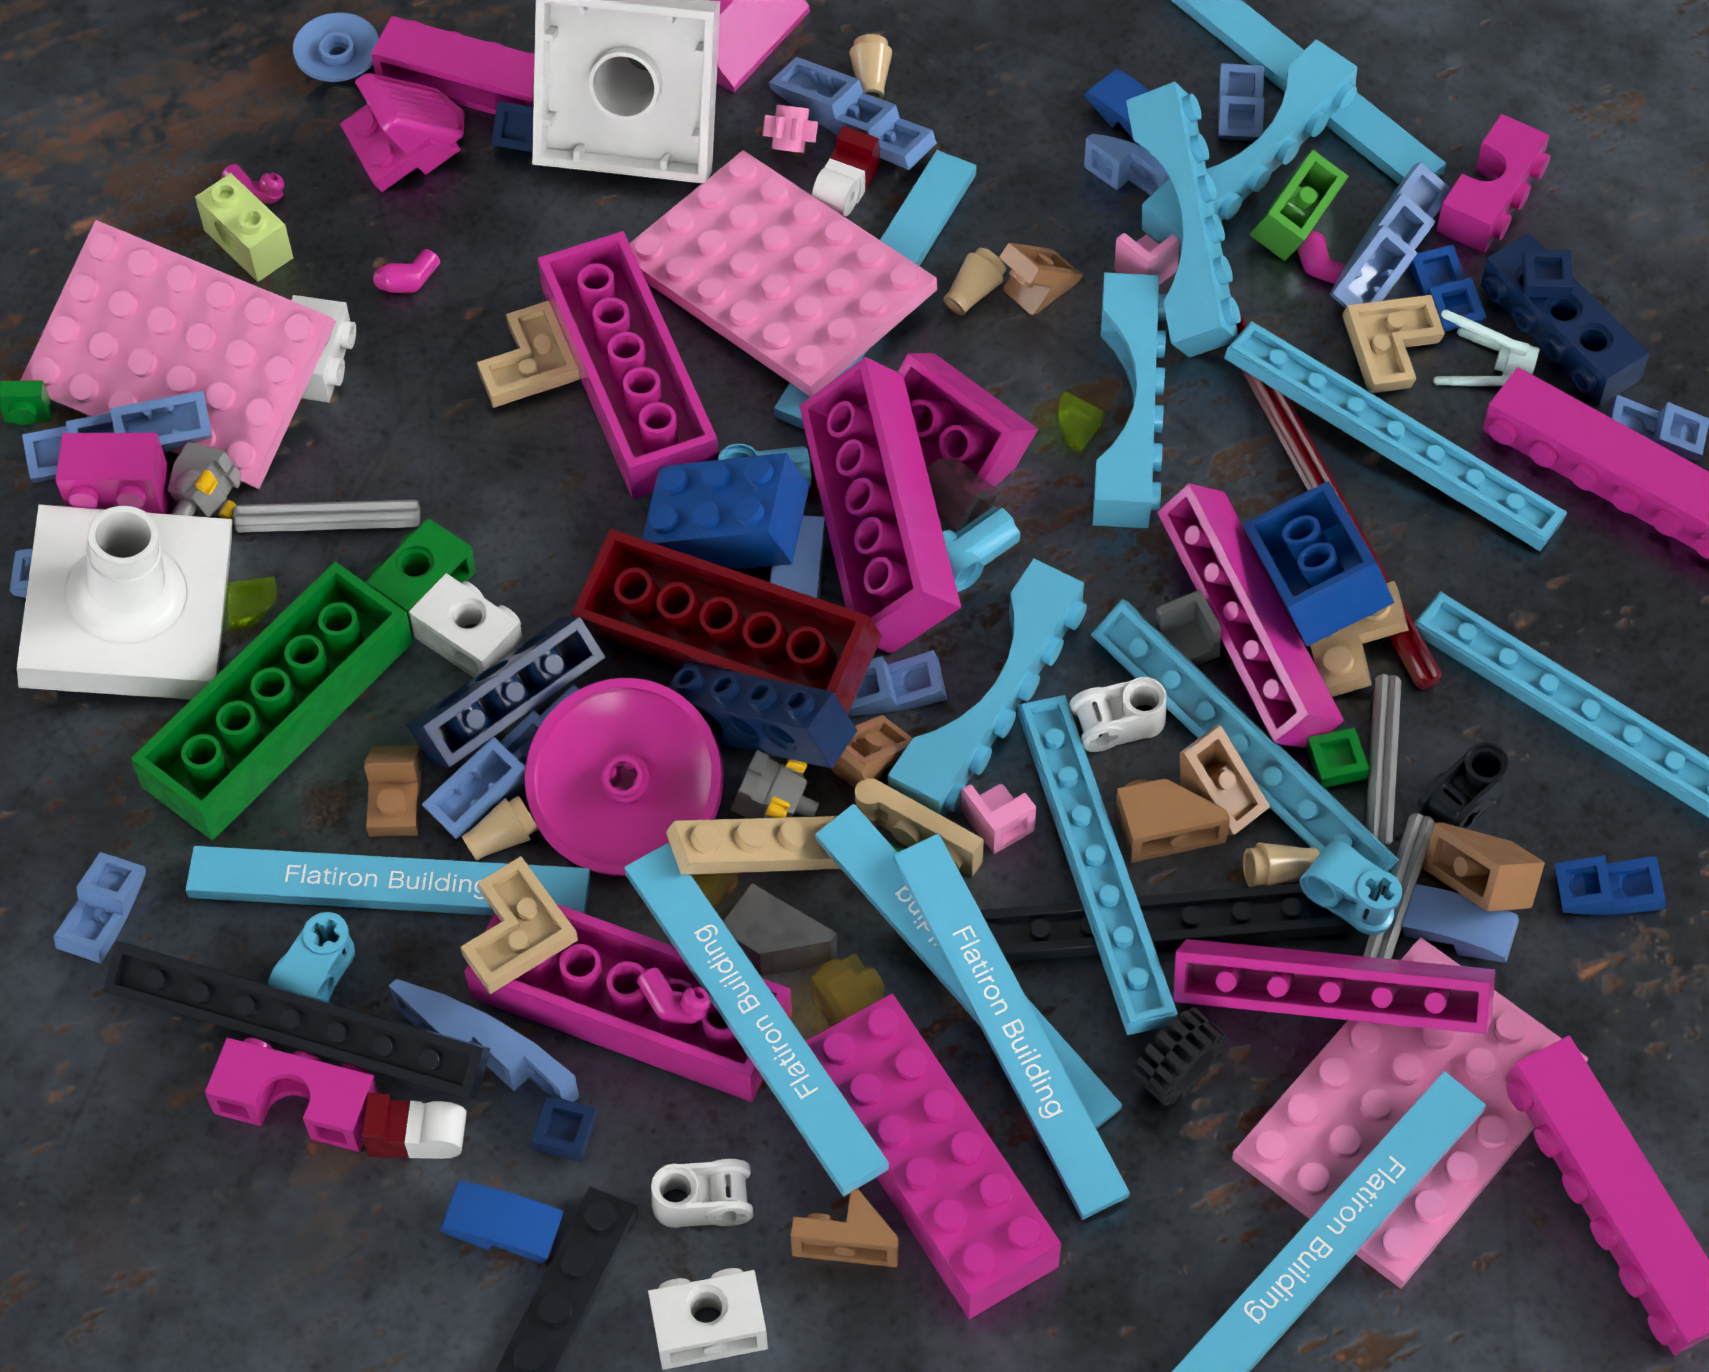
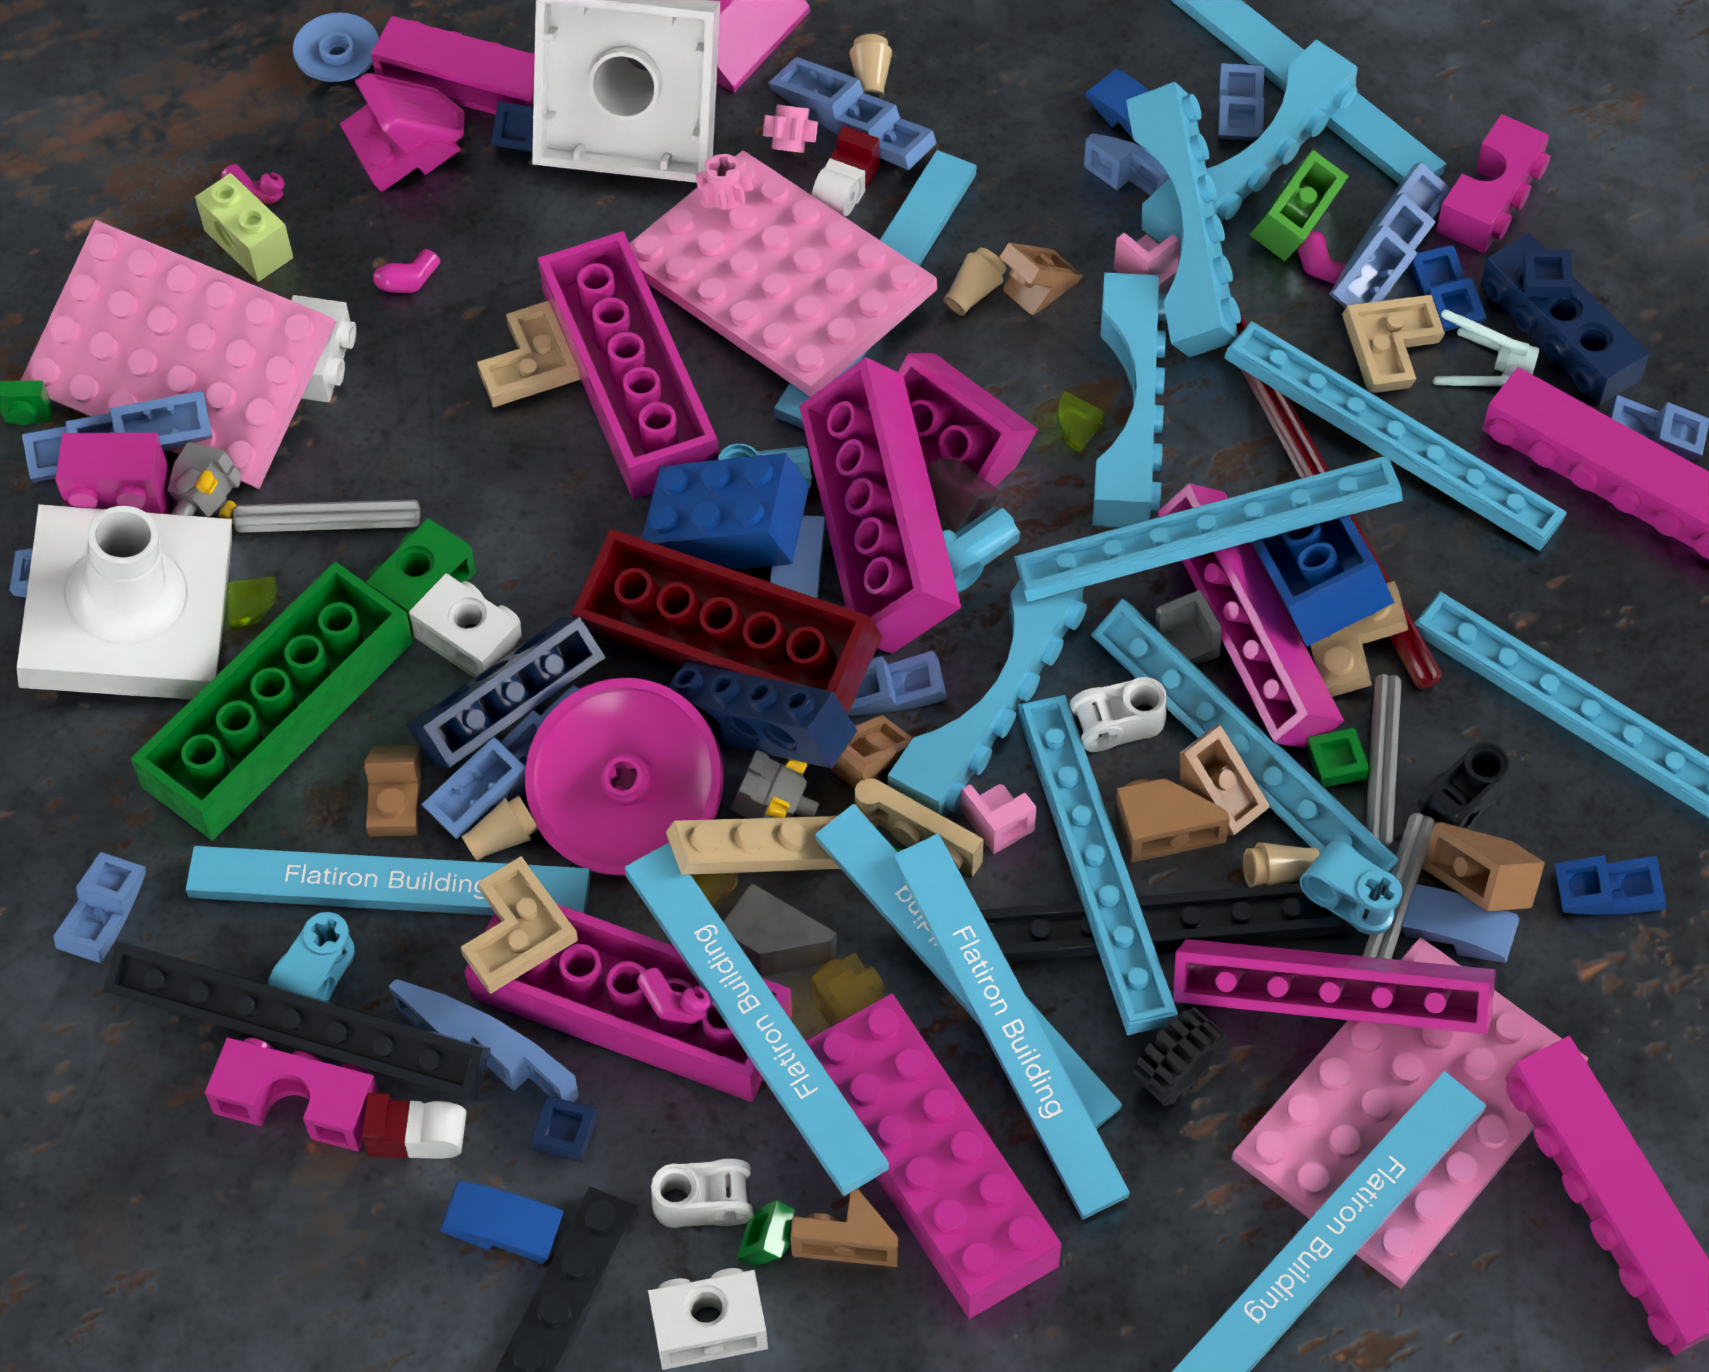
(724, 181): none -> bright pink gear
(766, 1234): none -> green plate
(1208, 528): none -> medium azure tile

